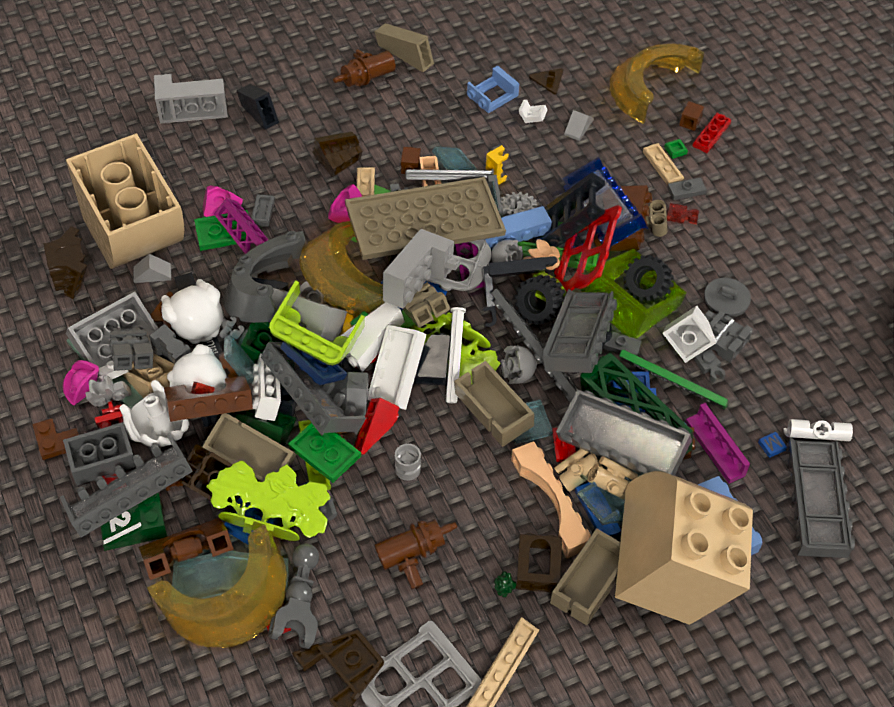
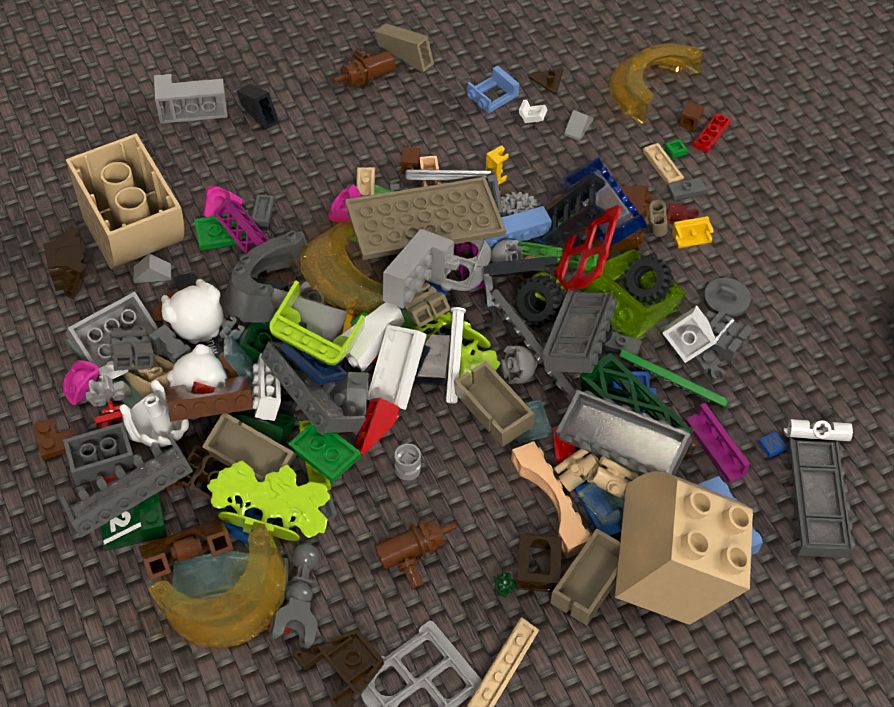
(337, 151): dark brown slope -> none
(453, 158): clear light blue tile -> none
(544, 250): light nougat plate -> none
(692, 232): none -> yellow hinge

